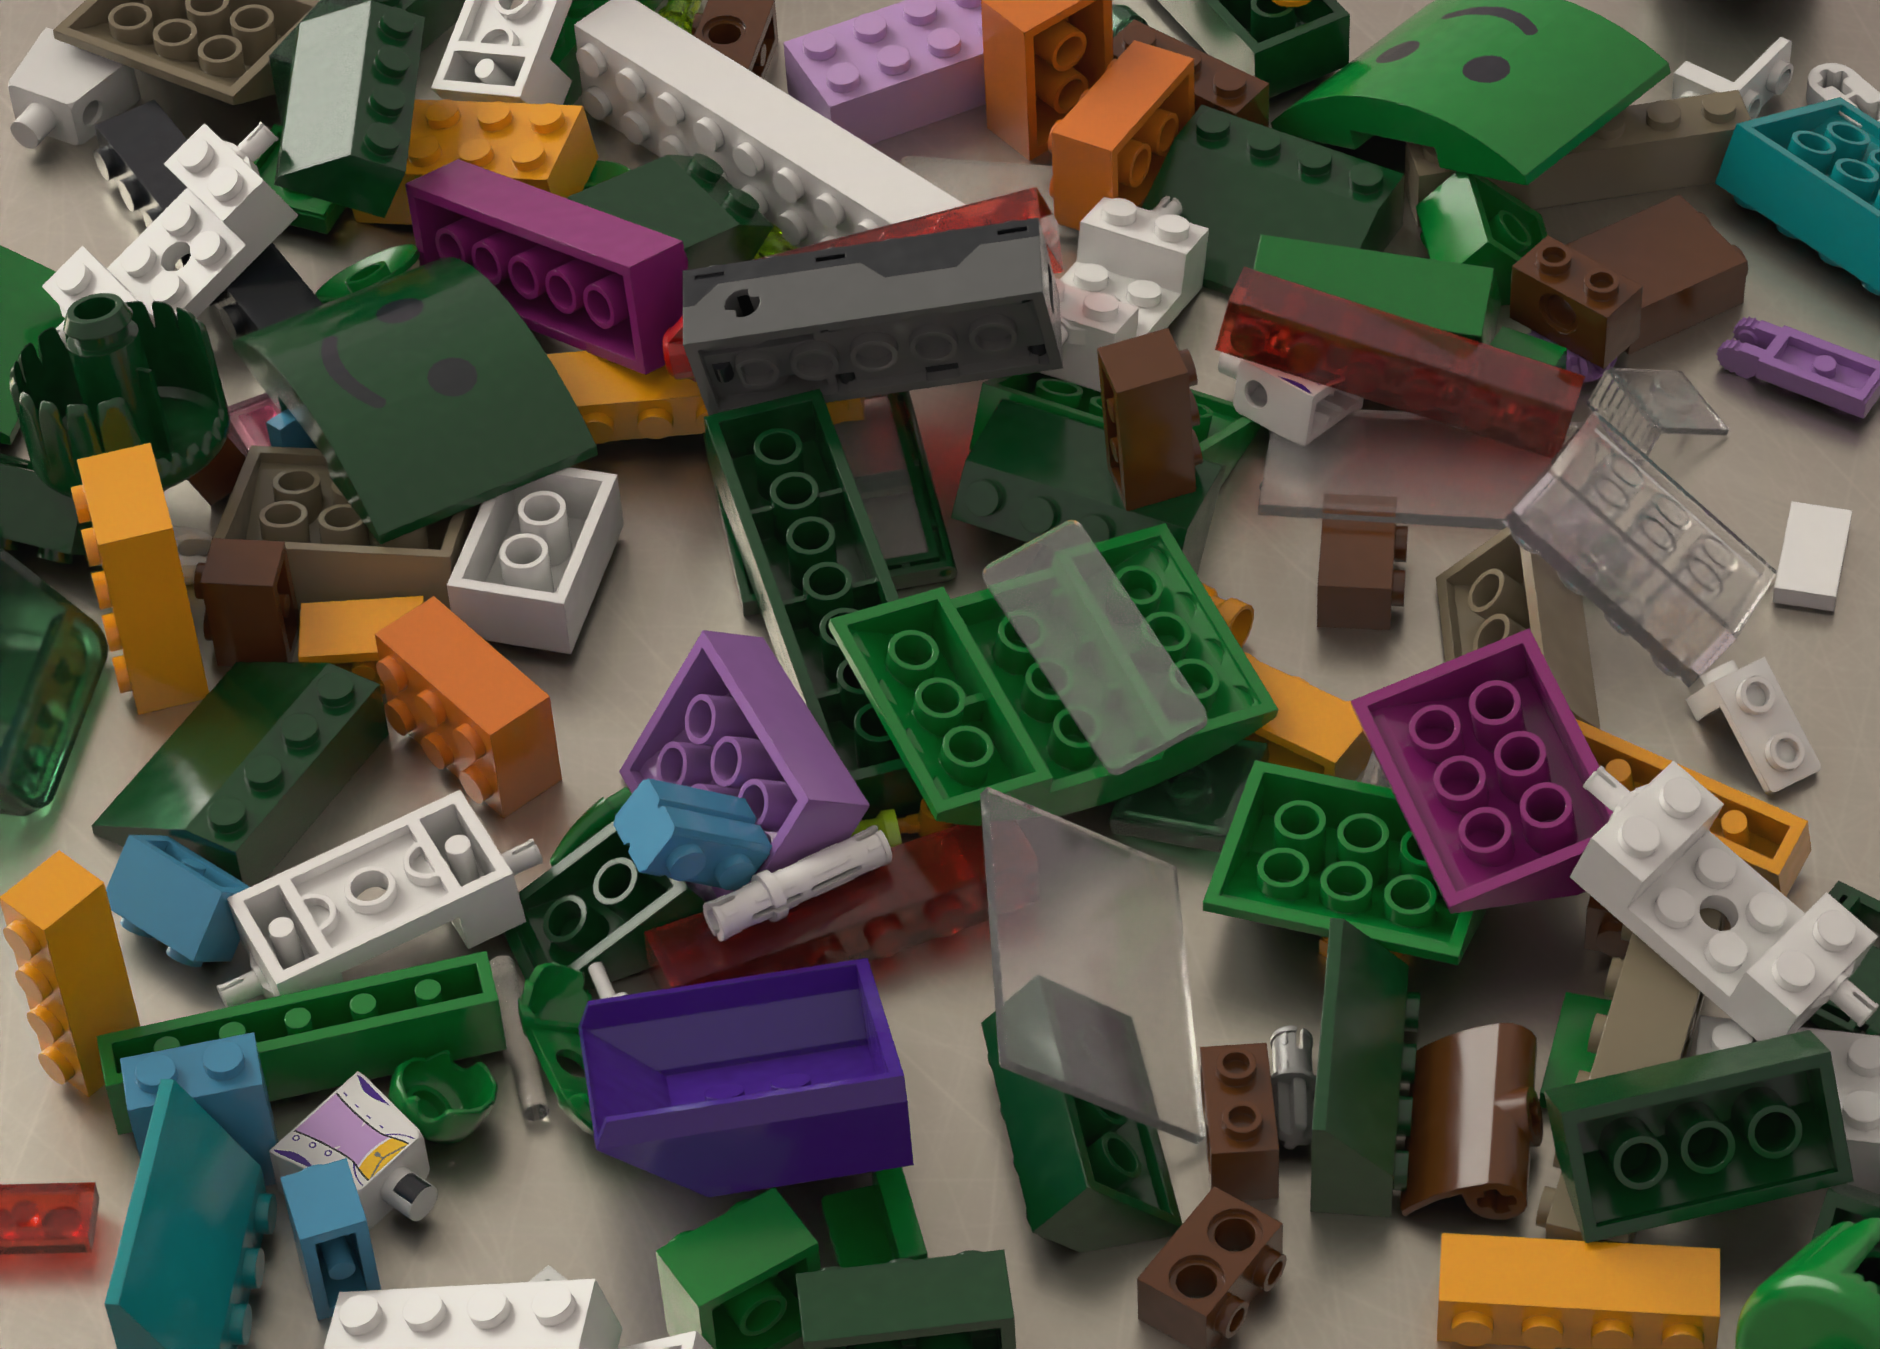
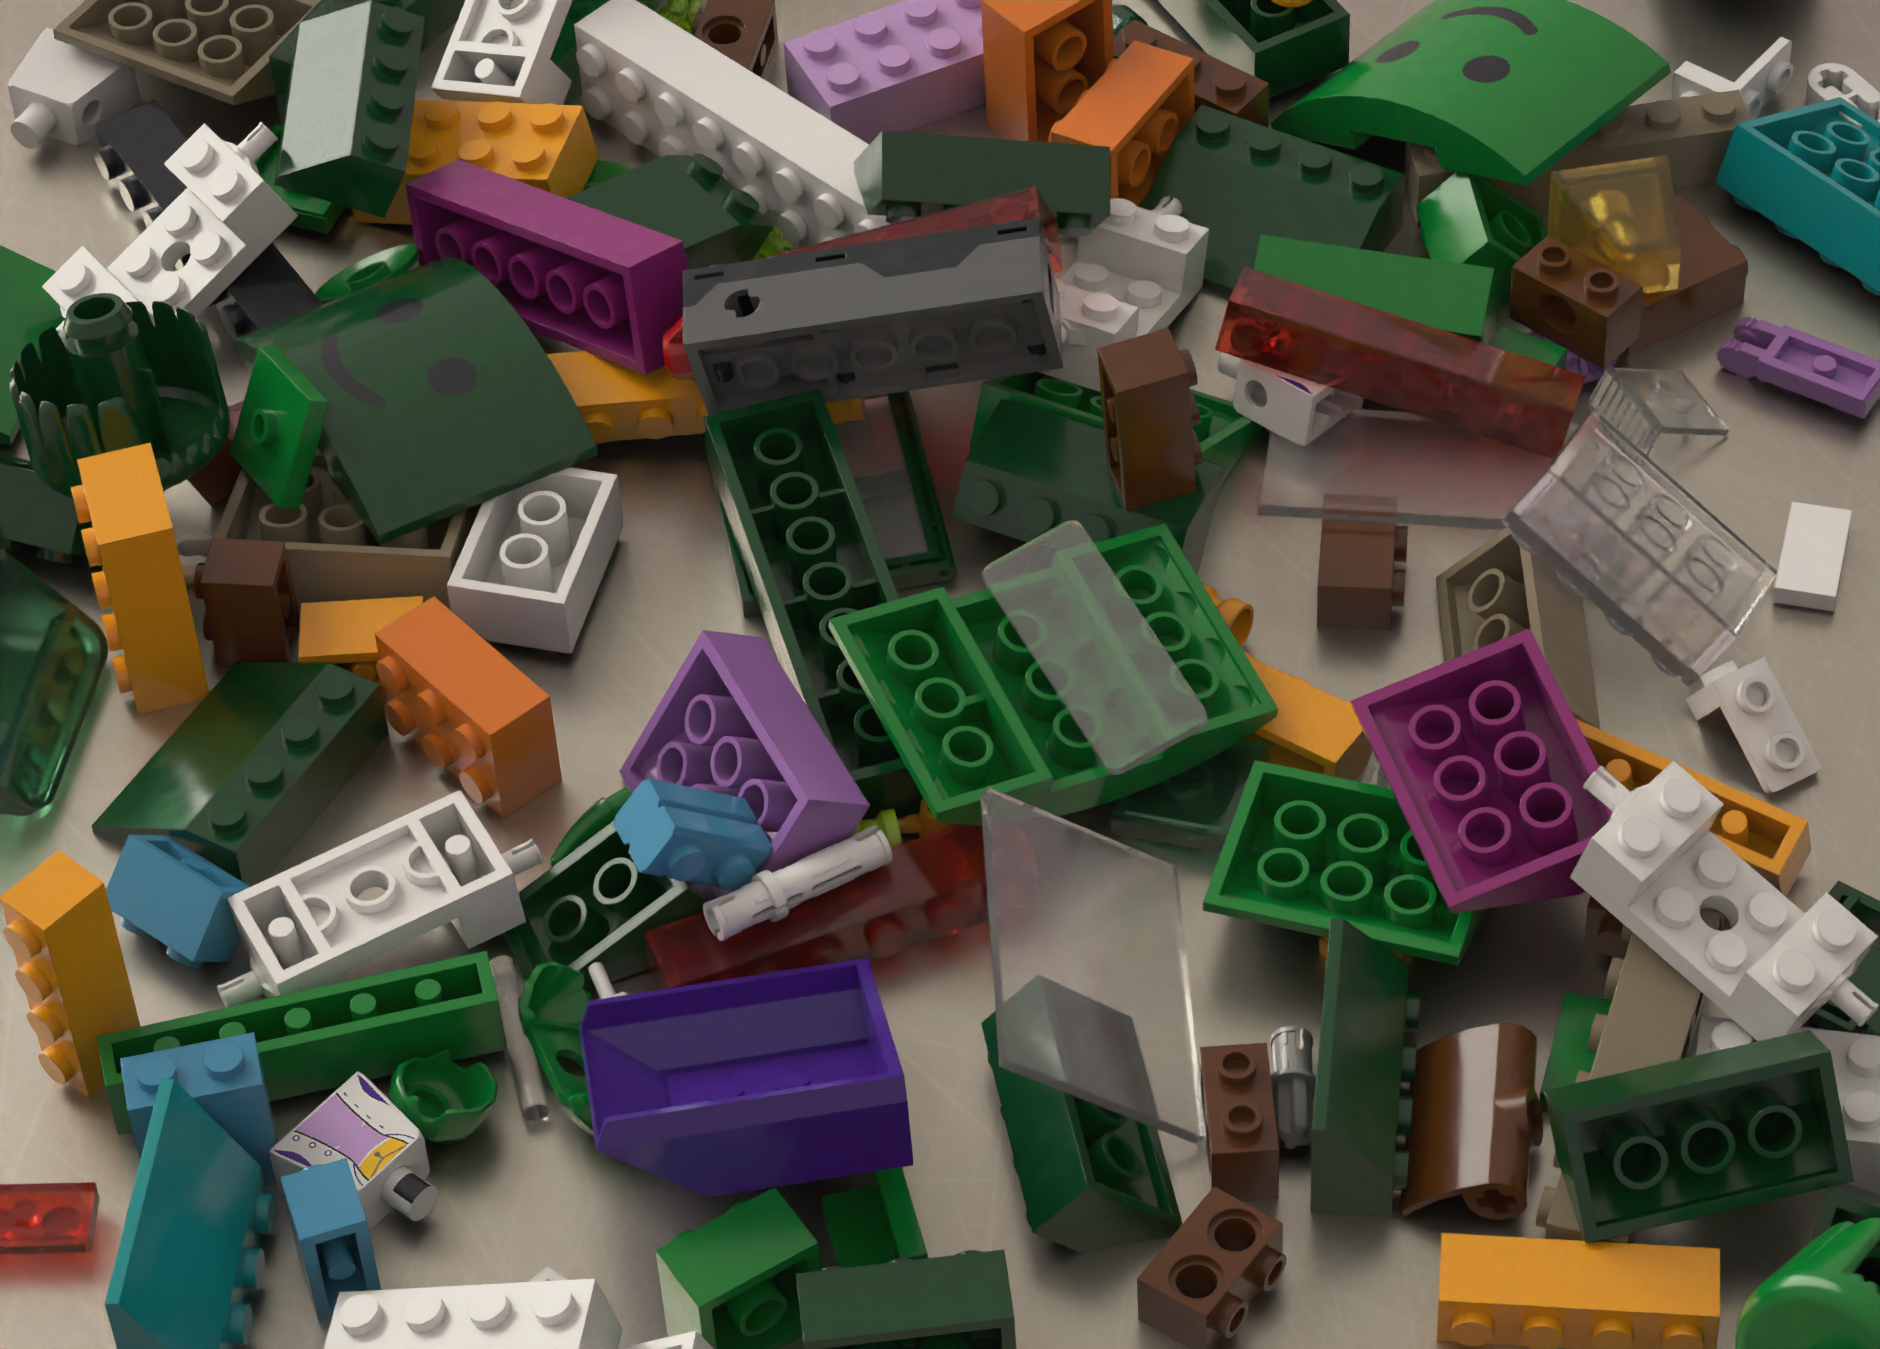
(279, 428): none -> green plate
(929, 173): none -> dark green slope
(1621, 218): none -> clear yellow slope

